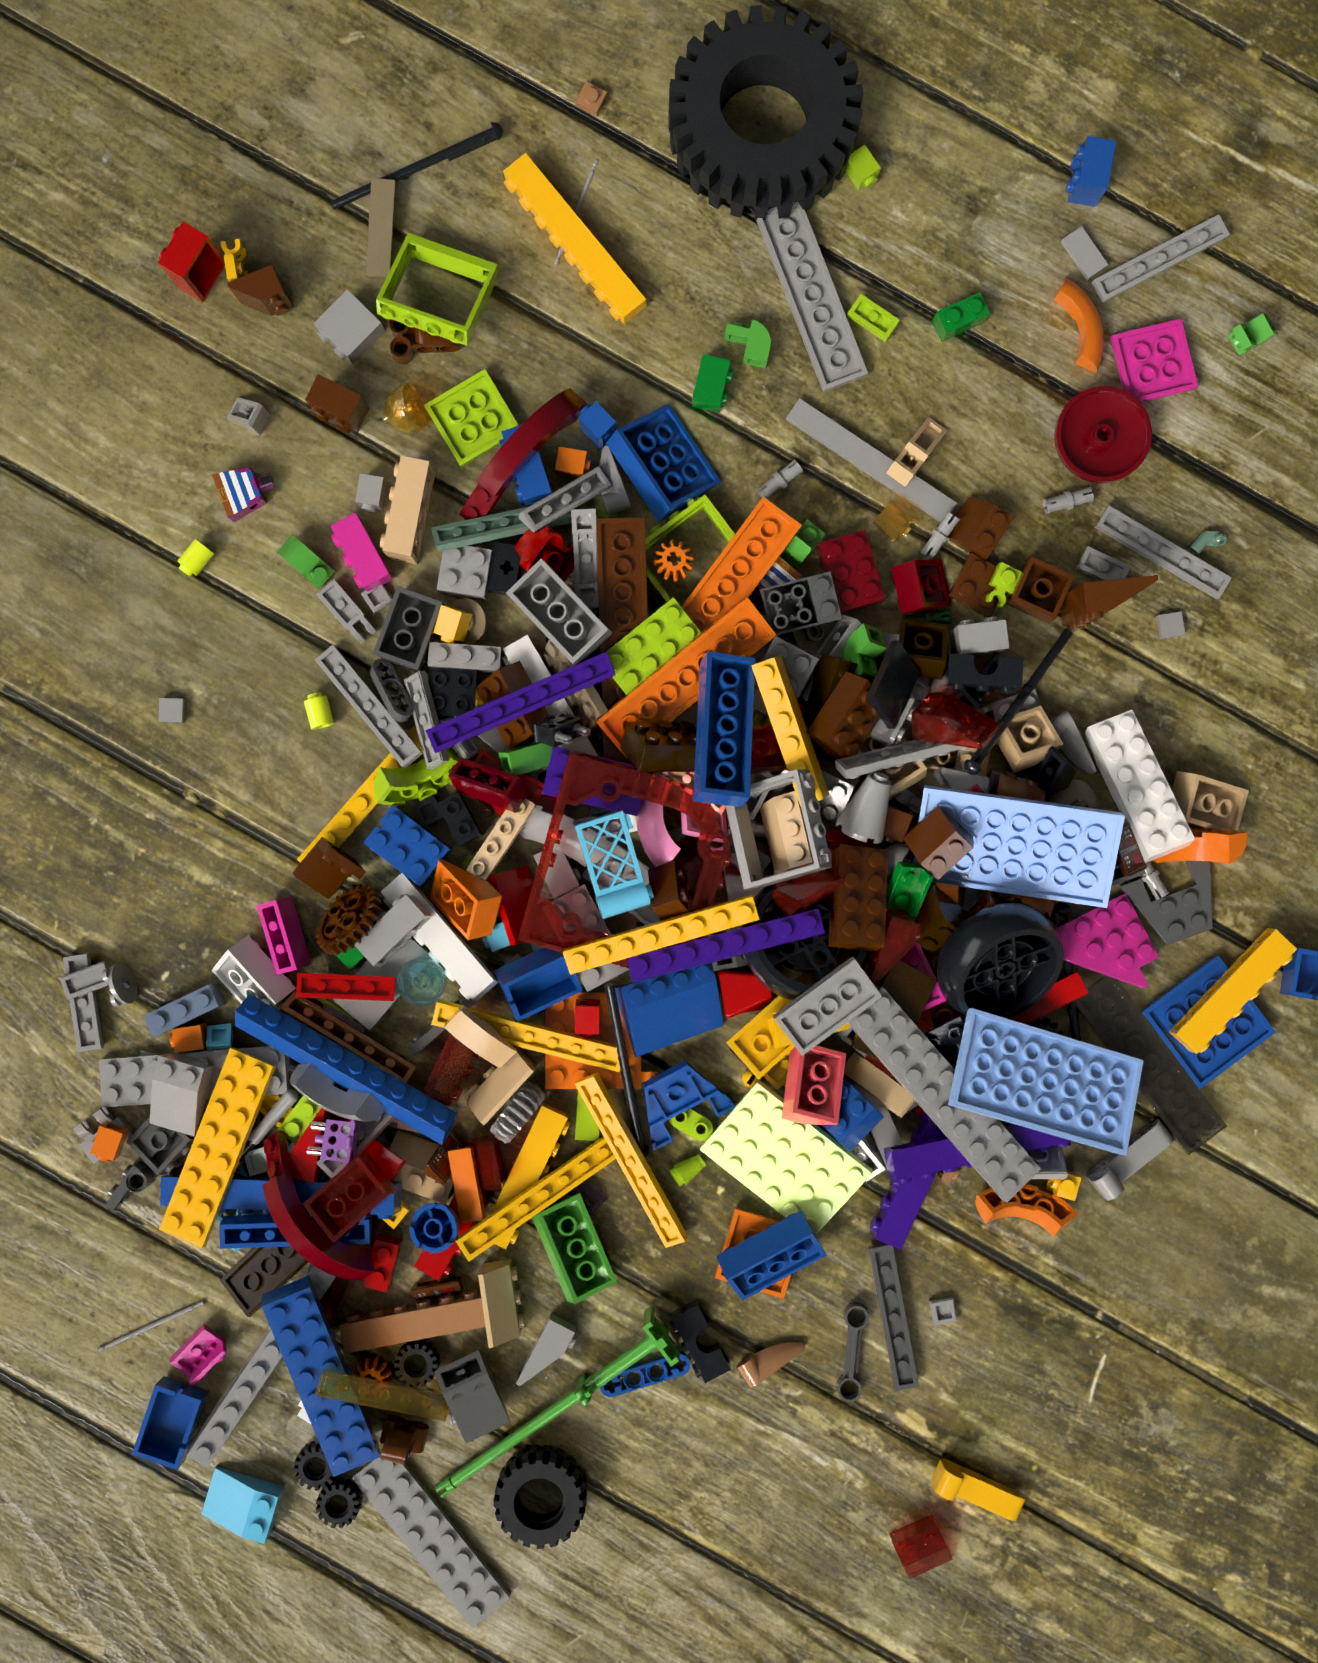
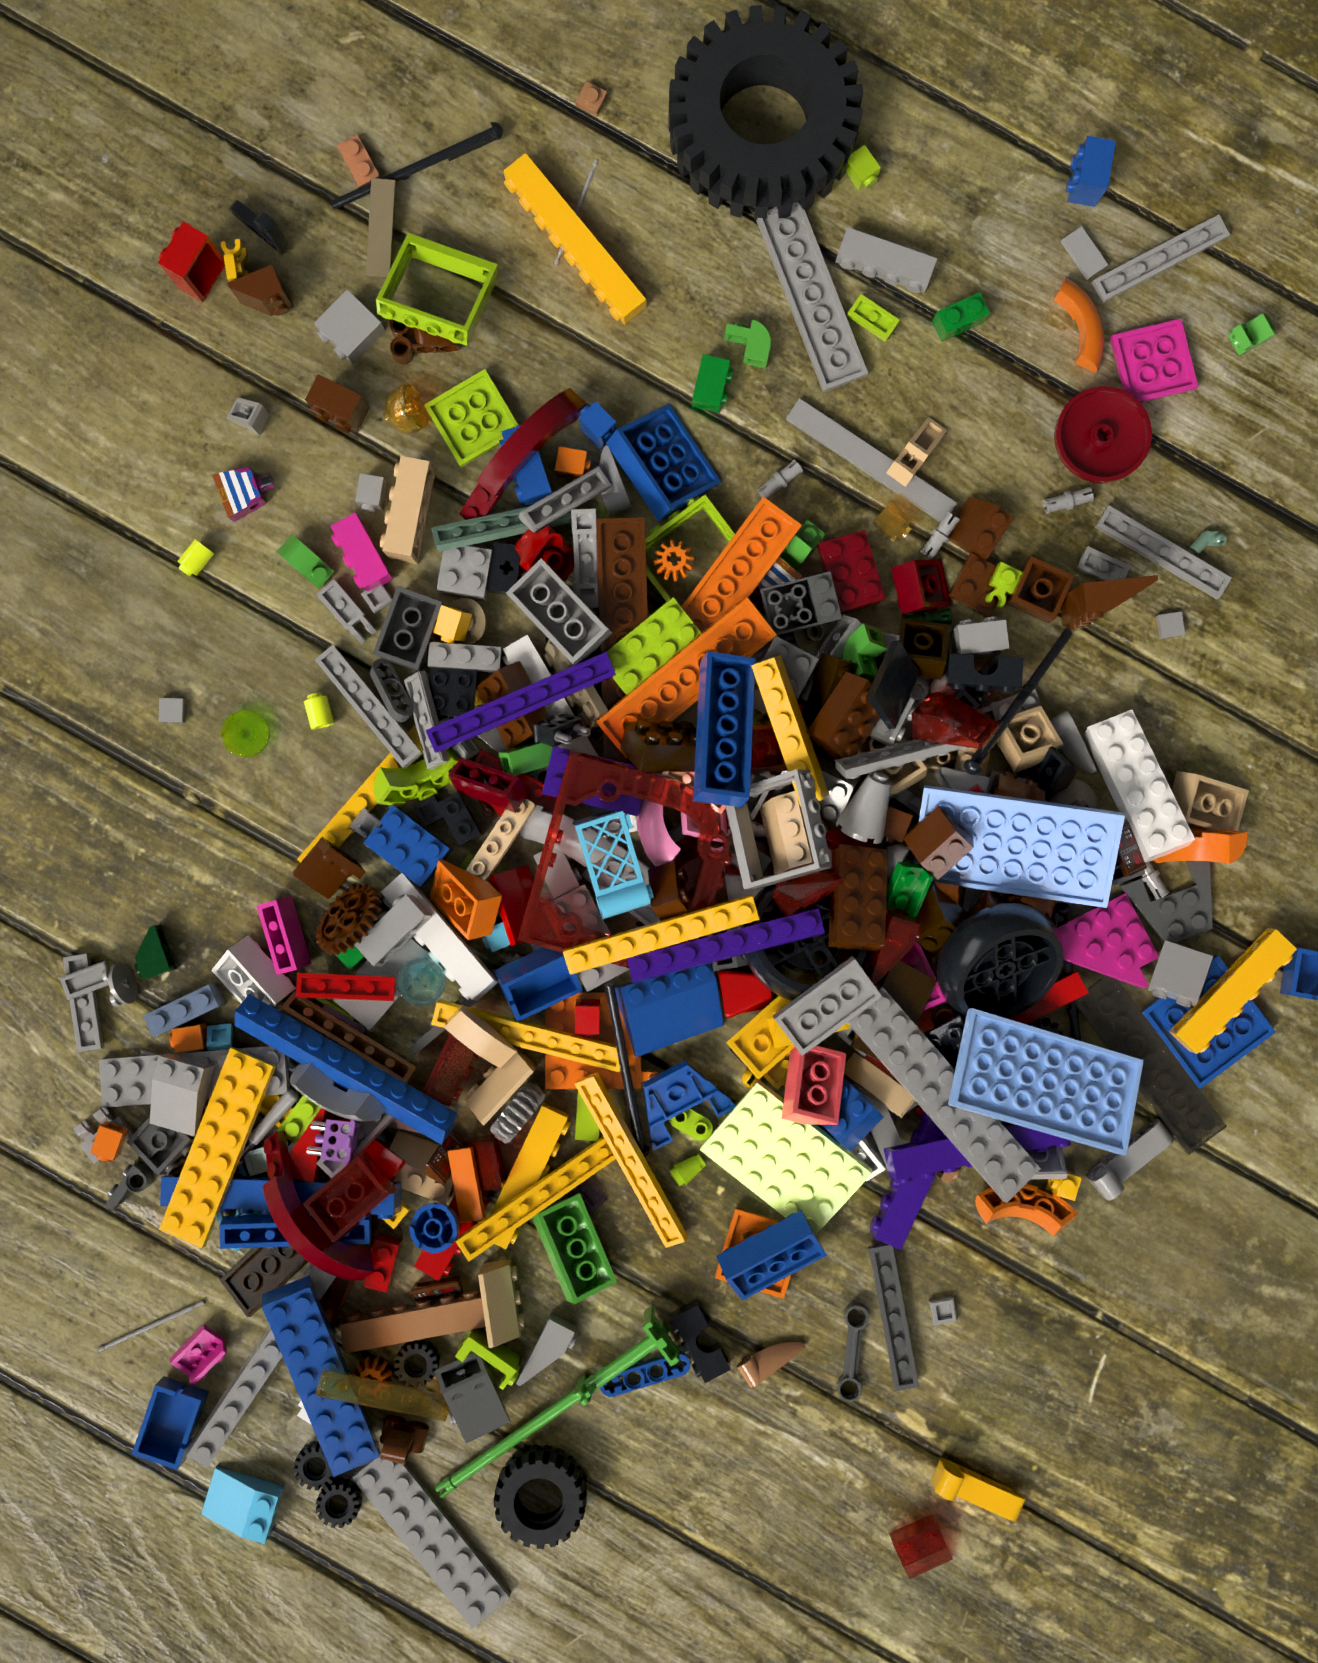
(154, 954): none -> dark green slope
(233, 731): none -> clear neon green plate
(261, 225): none -> black beam
(358, 161): none -> nougat plate
(365, 823): none -> light grey tile
(500, 1356): none -> lime panel
(885, 260): none -> light grey brick
(1180, 974): none -> light grey piece

